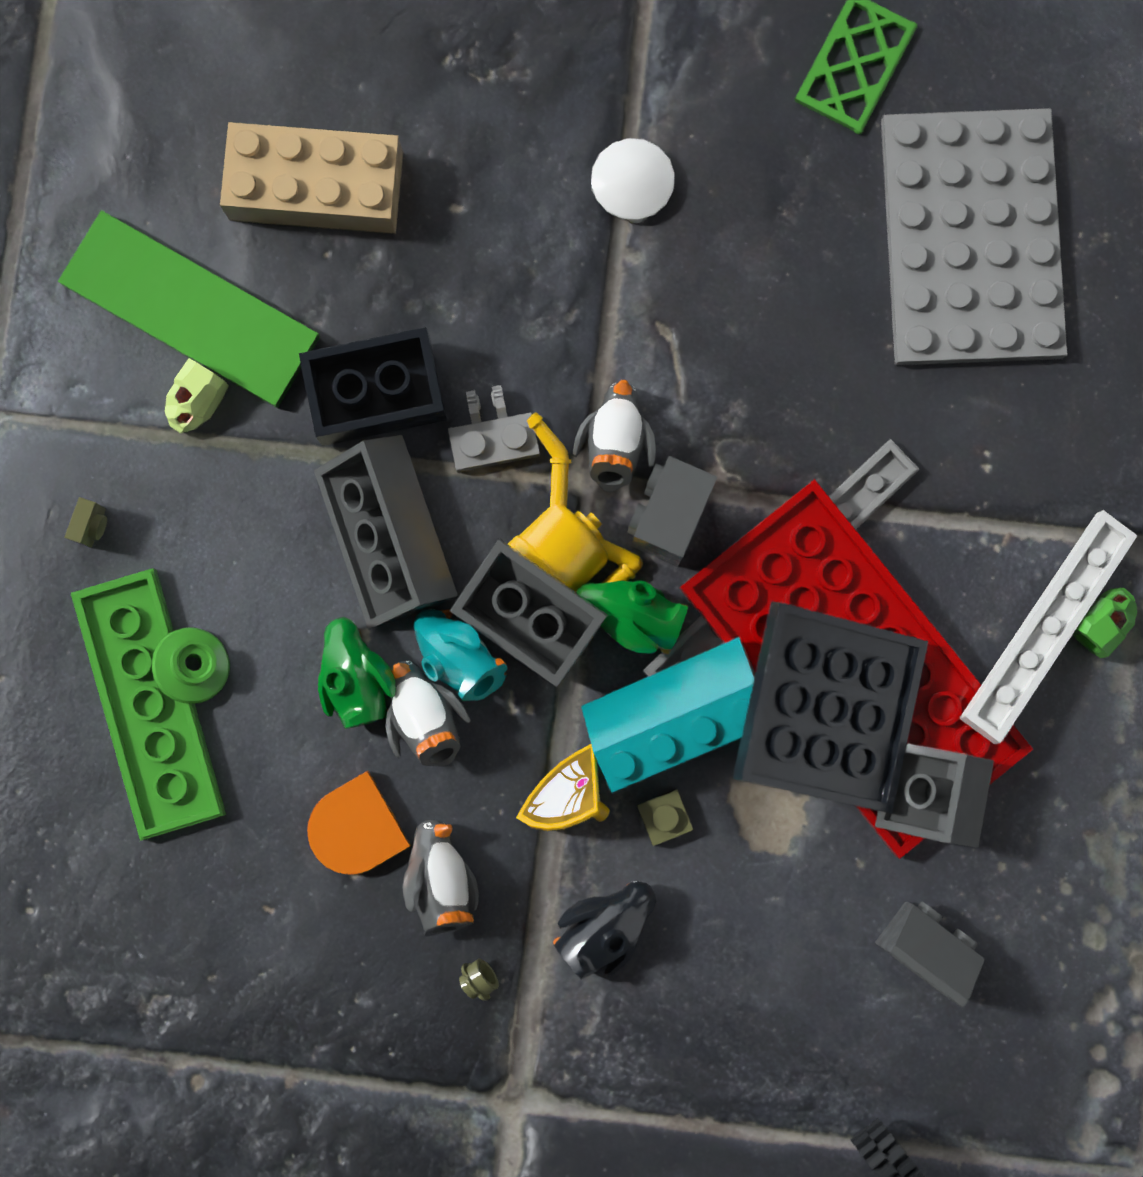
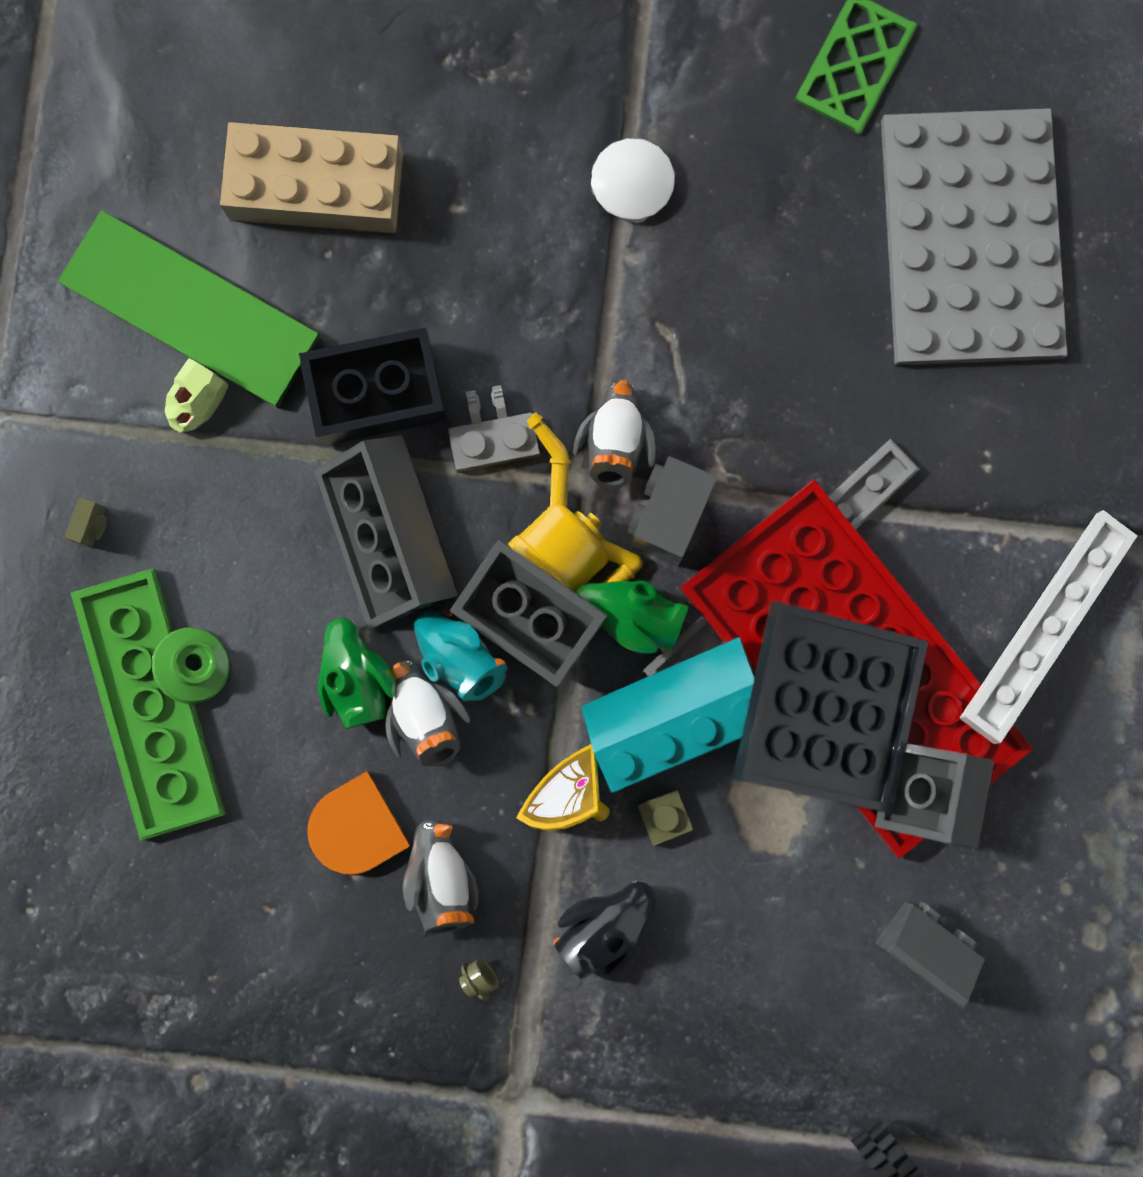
(1107, 622): bright green rock -> none

